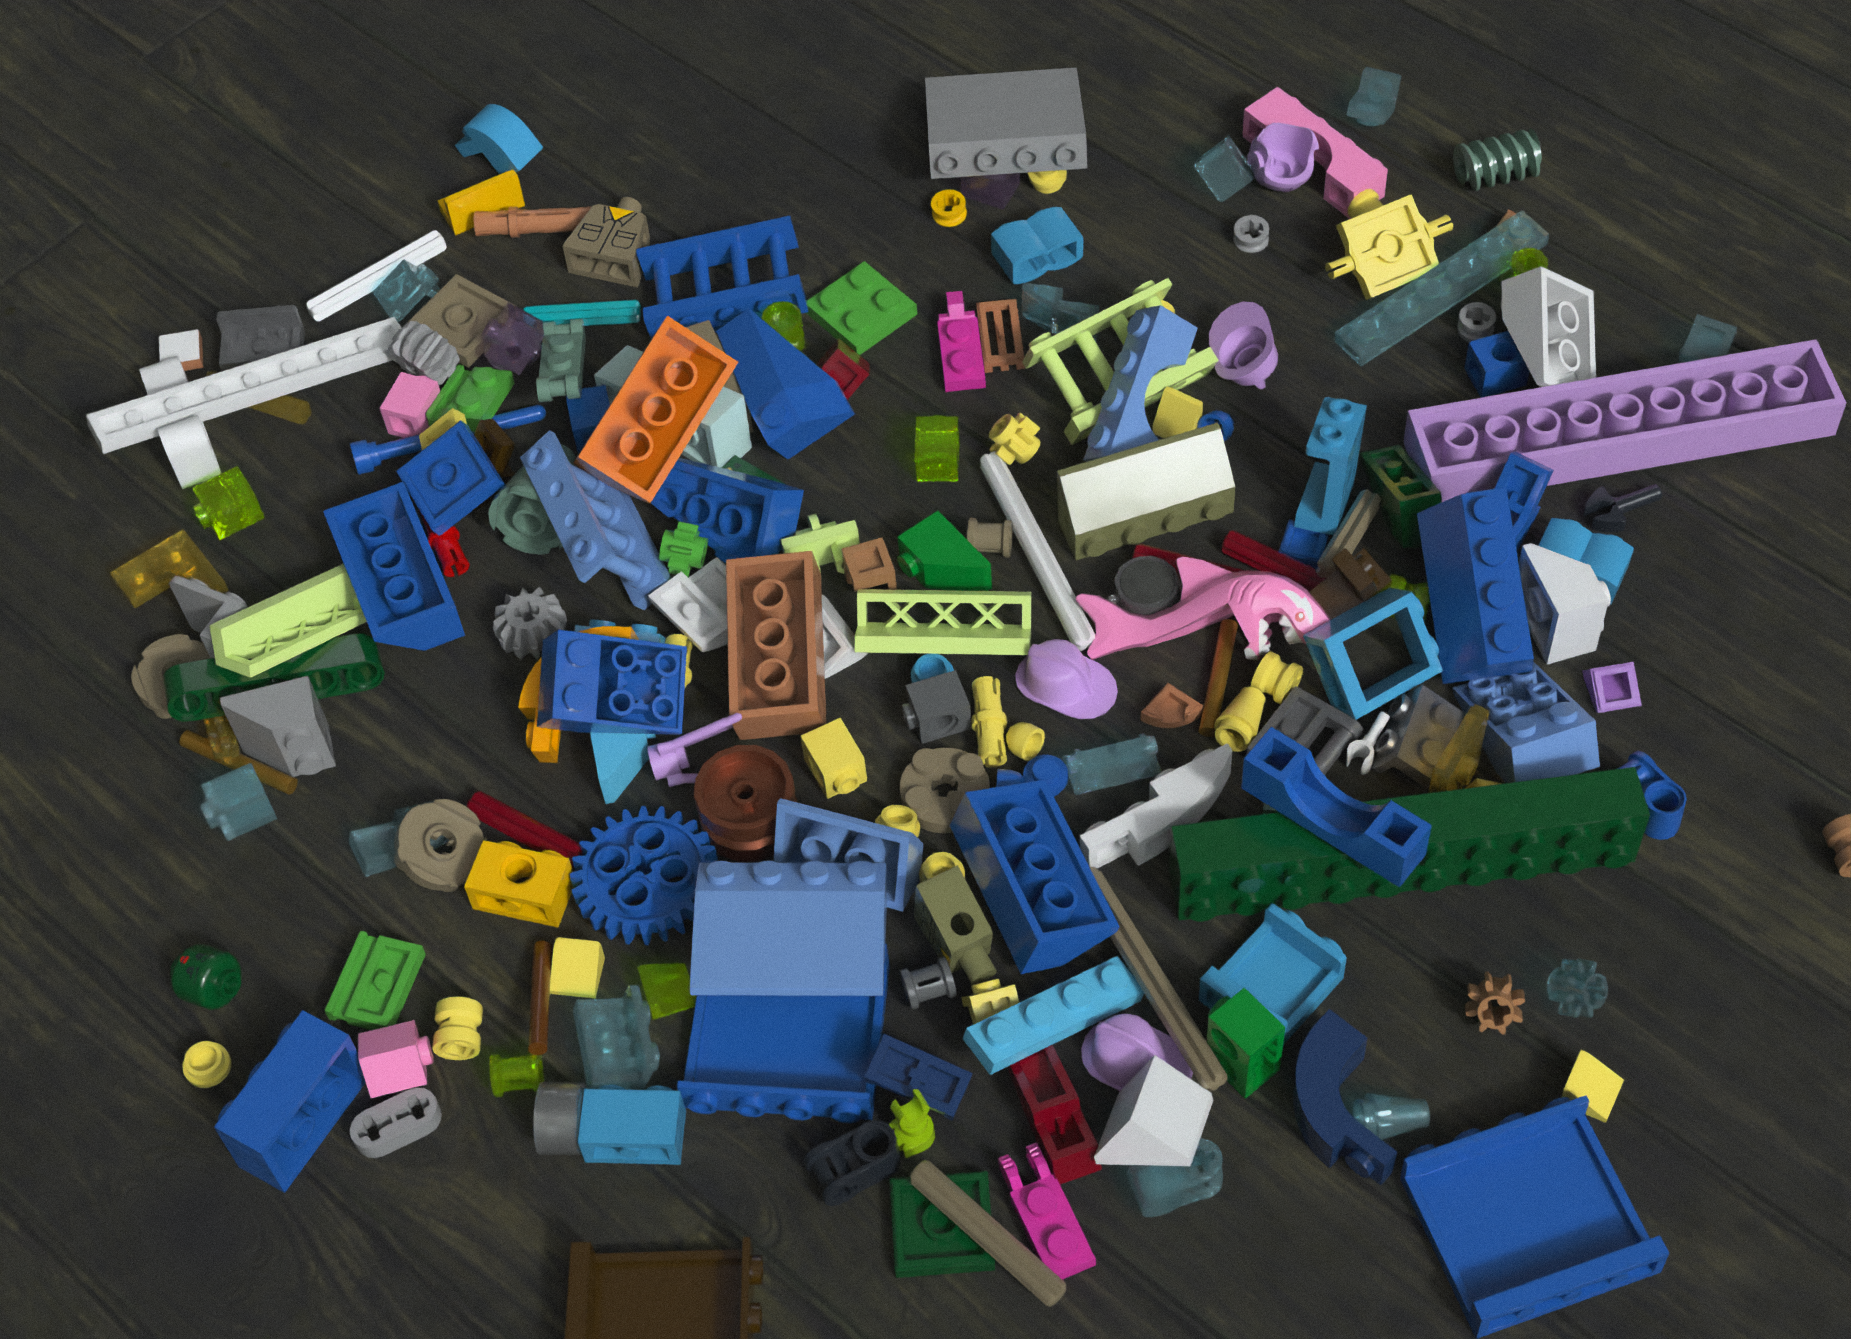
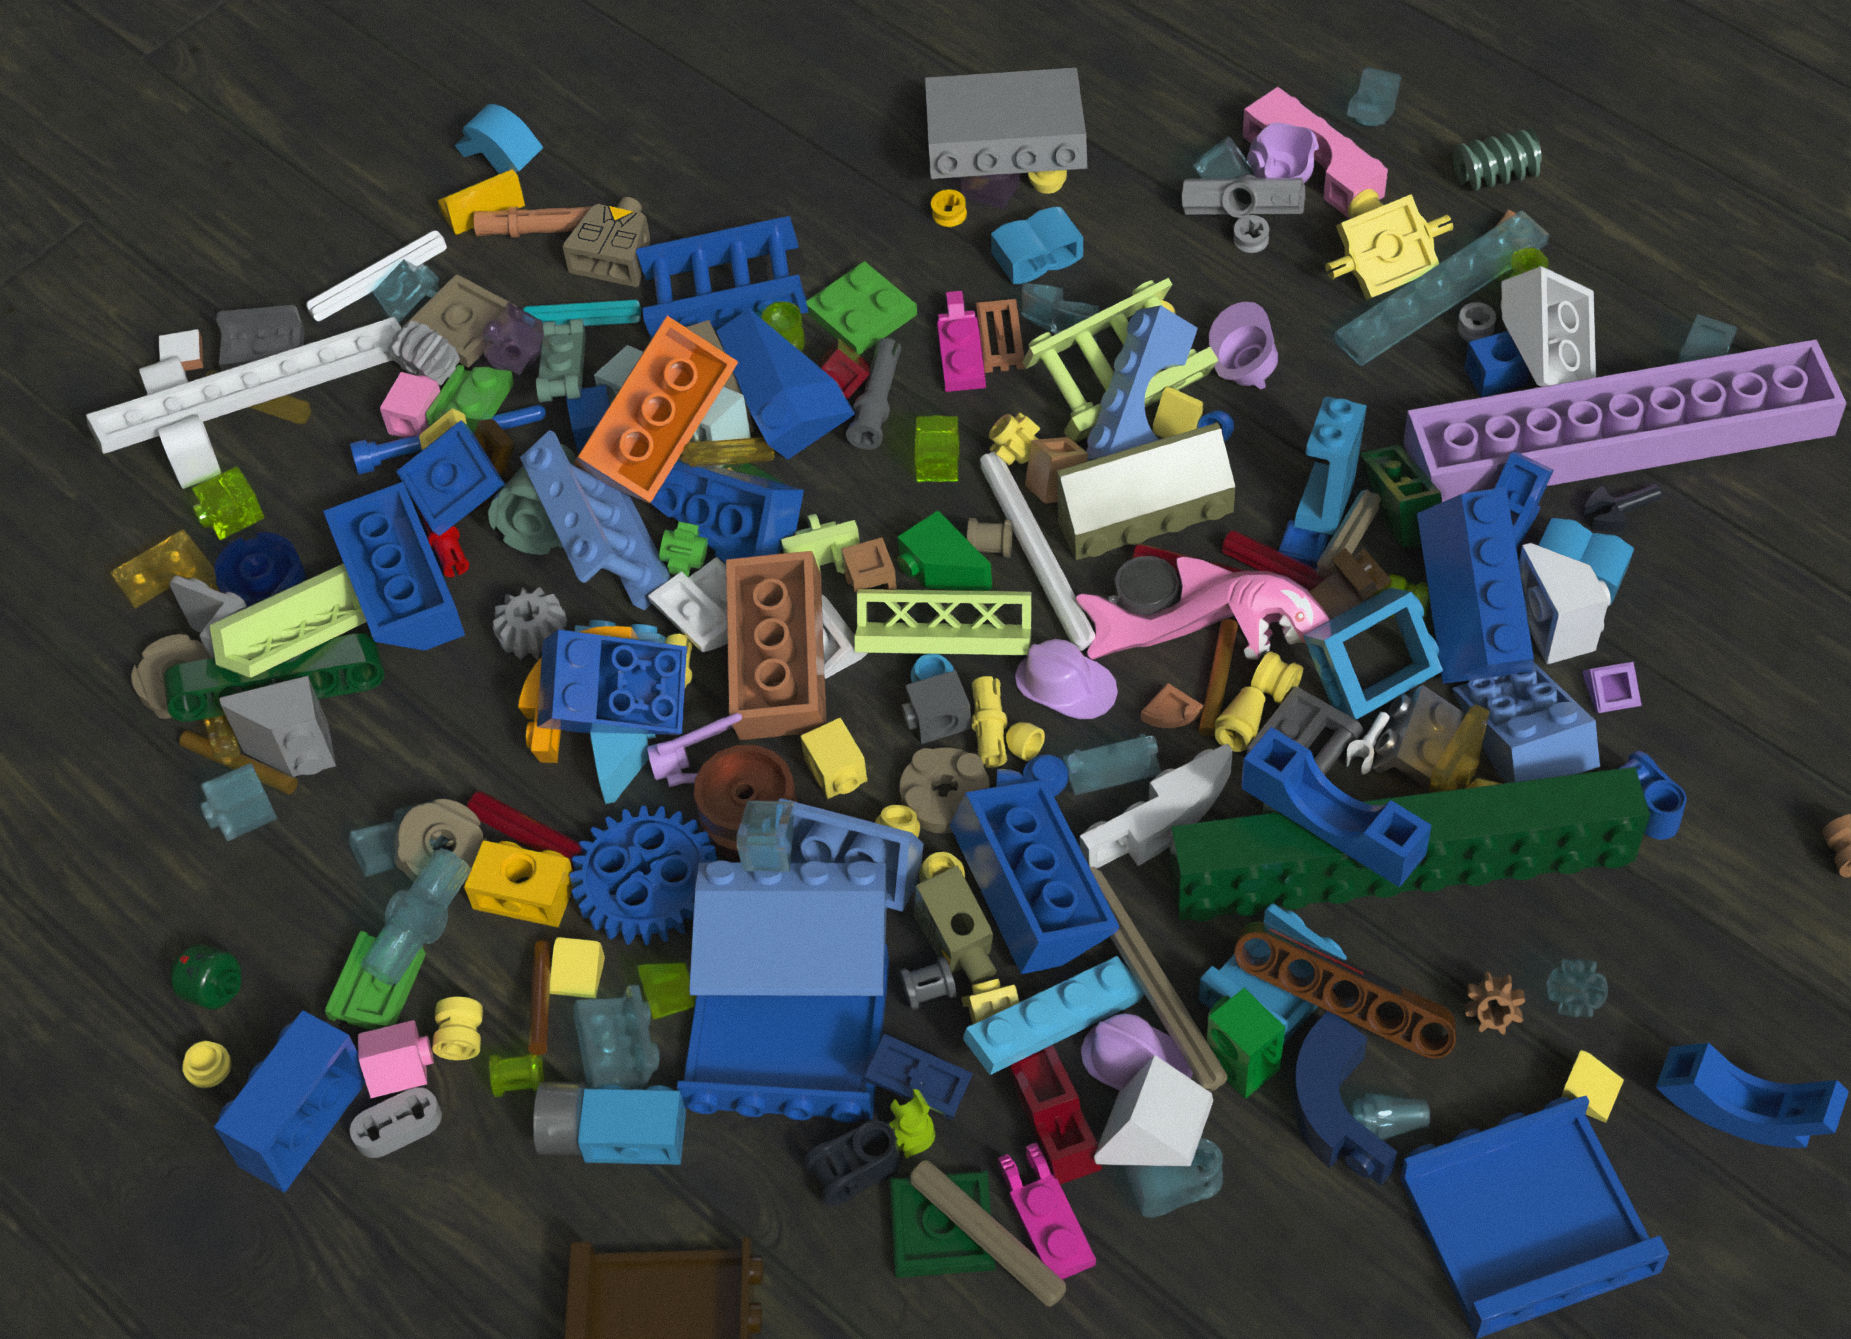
(259, 567): none -> clear blue brick
(416, 916): none -> clear light blue piece
(727, 452): none -> clear yellow axle
(766, 836): none -> clear light blue slope
(872, 406): none -> dark grey pin
(1045, 460): none -> medium nougat panel
(1267, 196): none -> light grey piece
(1358, 1009): none -> reddish brown beam
(1747, 1106): none -> blue arch

